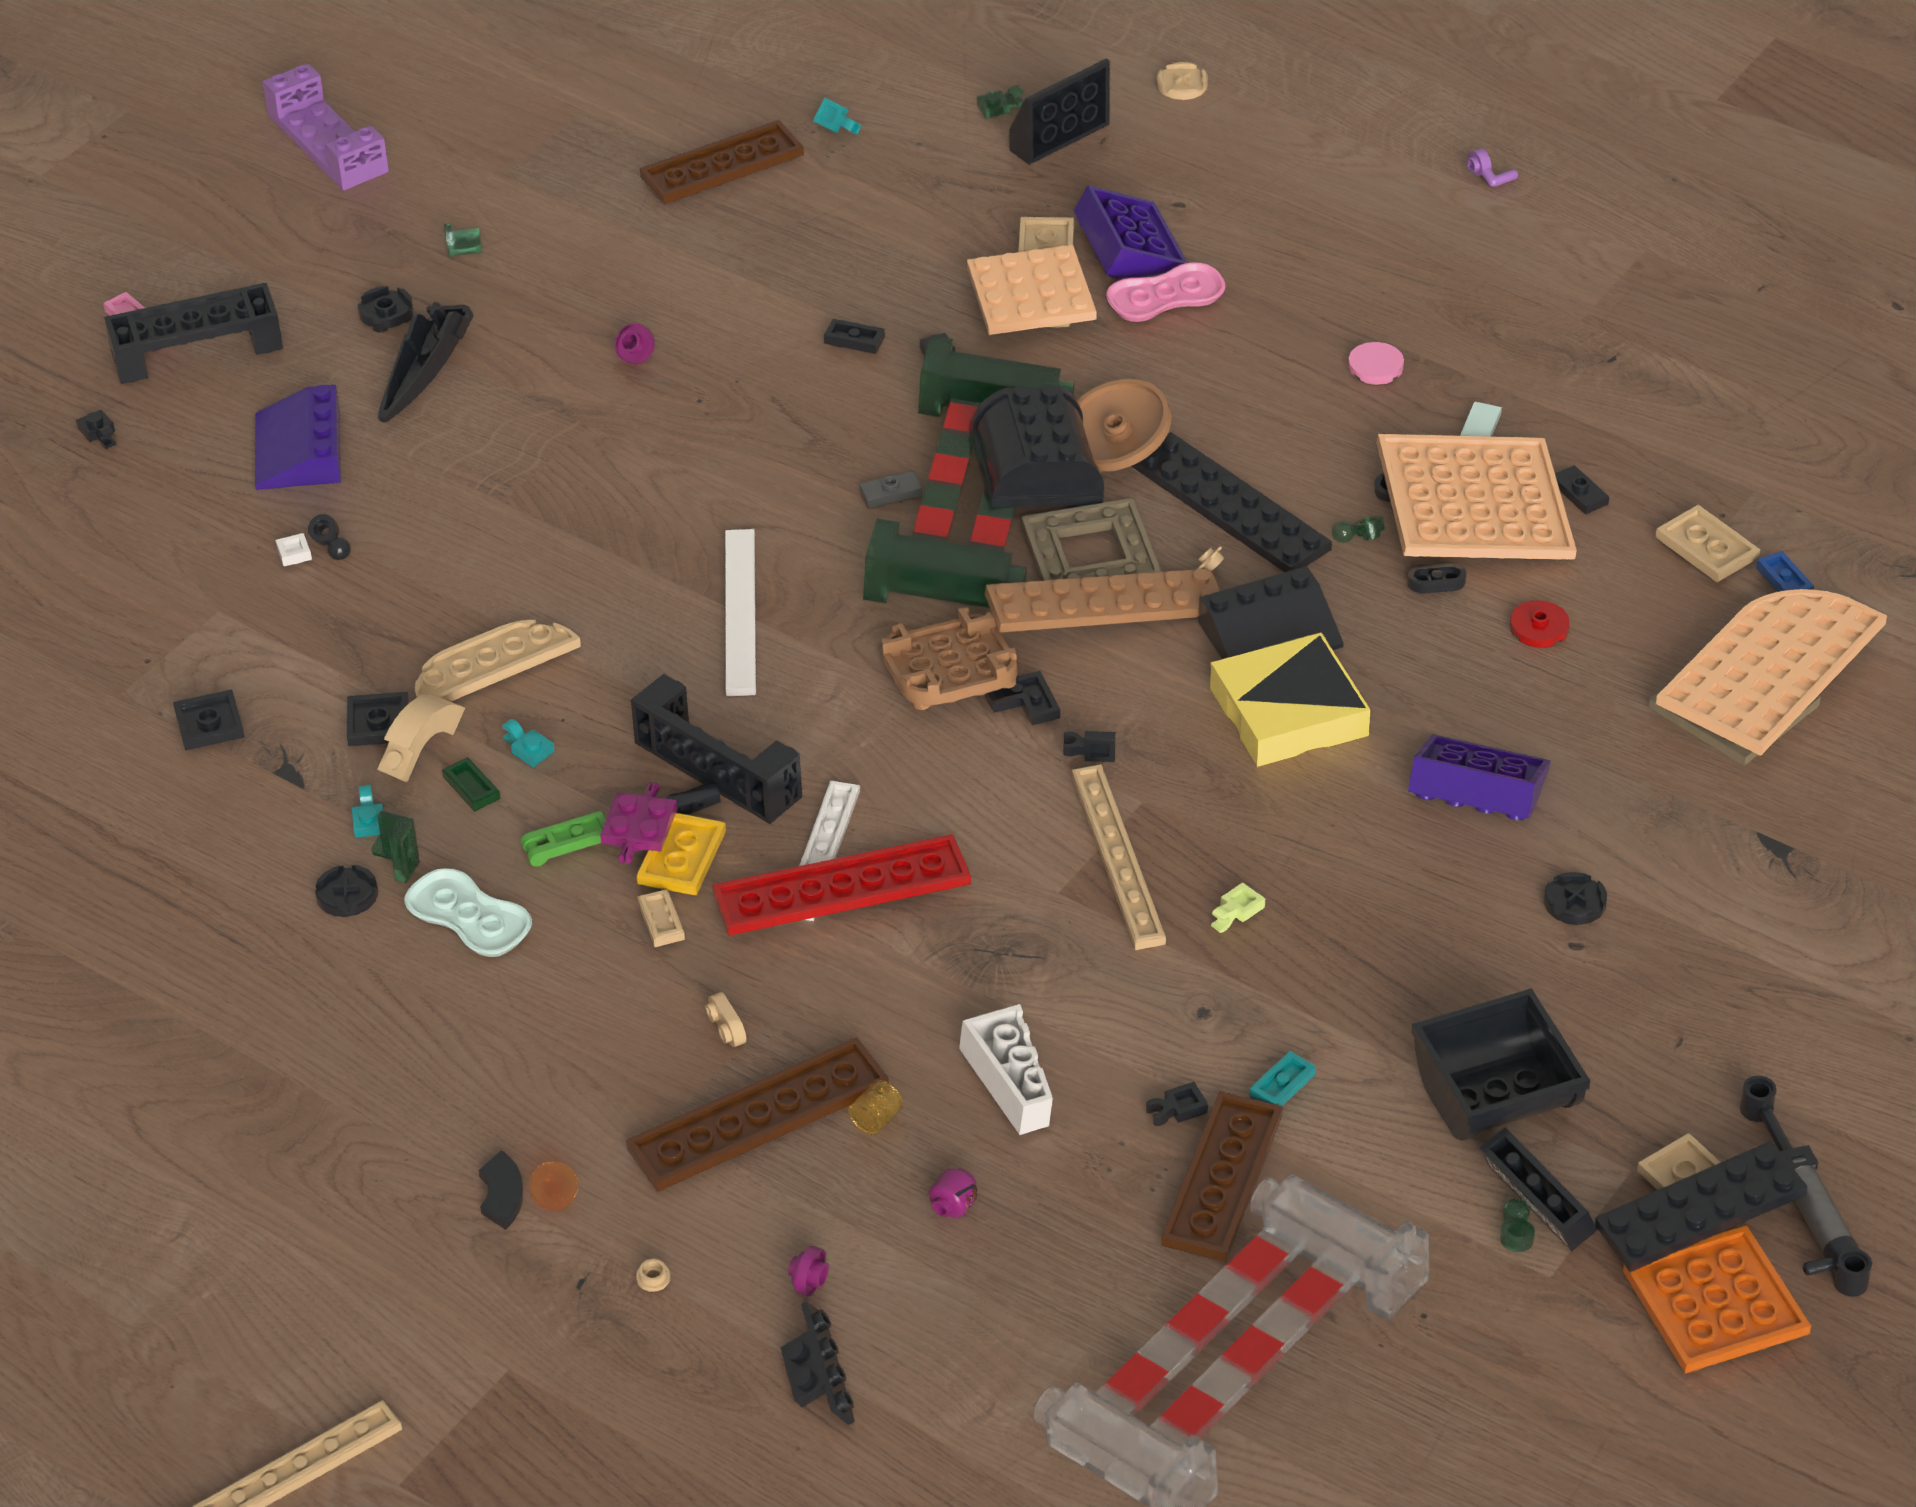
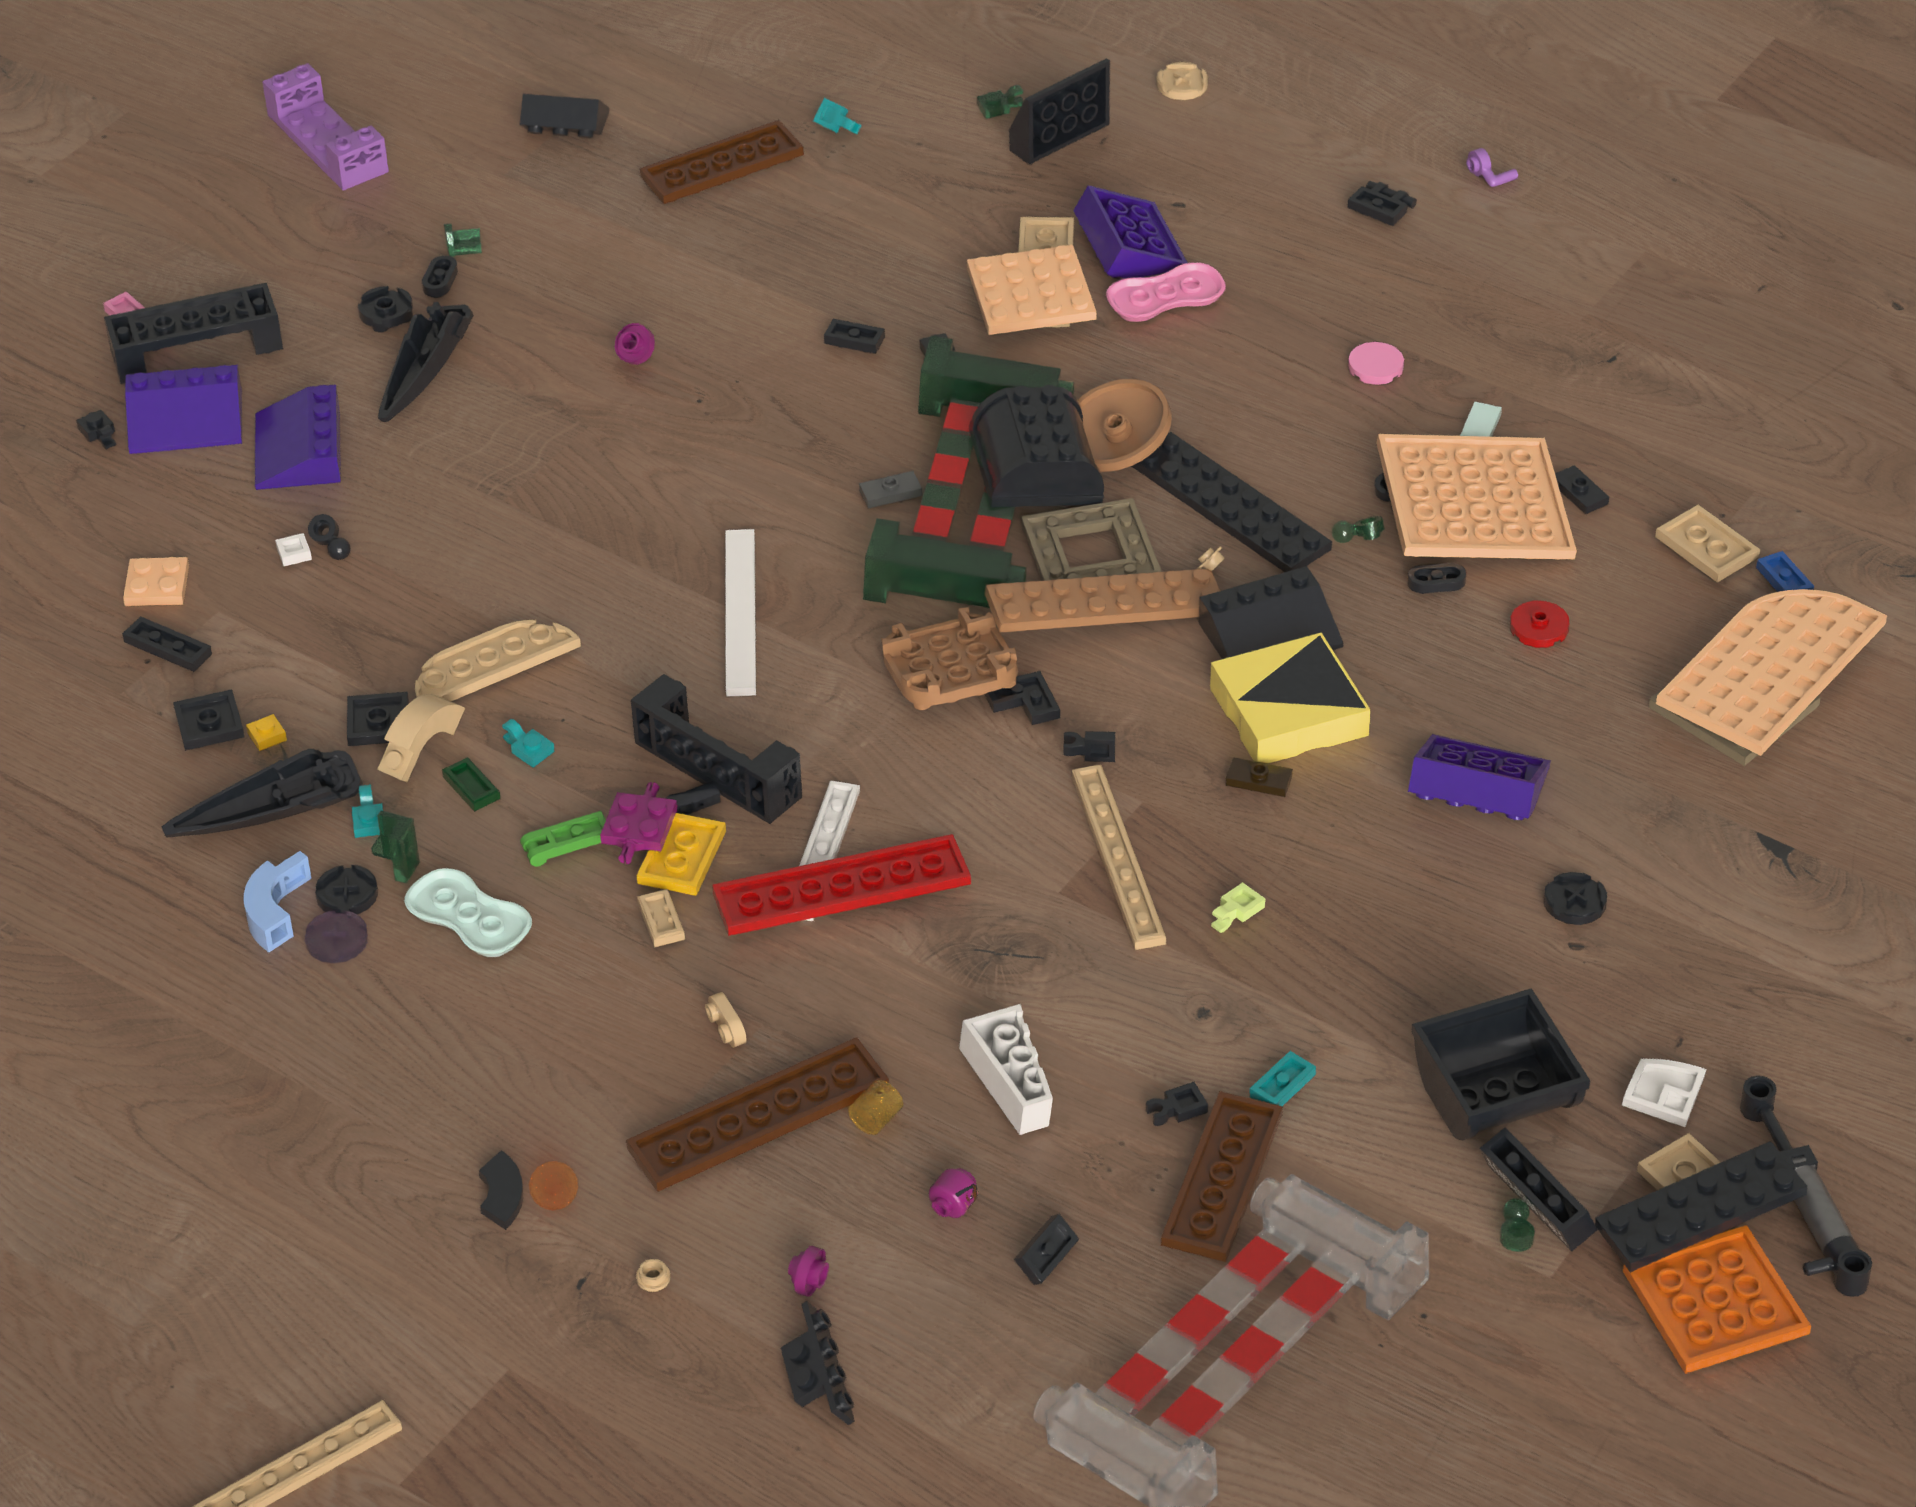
(156, 581): none -> light nougat plate
(167, 644): none -> black plate
(183, 409): none -> dark purple slope
(263, 892): none -> light blue arch
(266, 732): none -> yellow plate
(276, 792): none -> black piece
(336, 936): none -> tile
(439, 276): none -> black plate
(563, 115): none -> black slope
(1046, 1249): none -> black plate
(1259, 777): none -> dark brown plate
(1381, 202): none -> black plate
(1664, 1089): none -> white plate

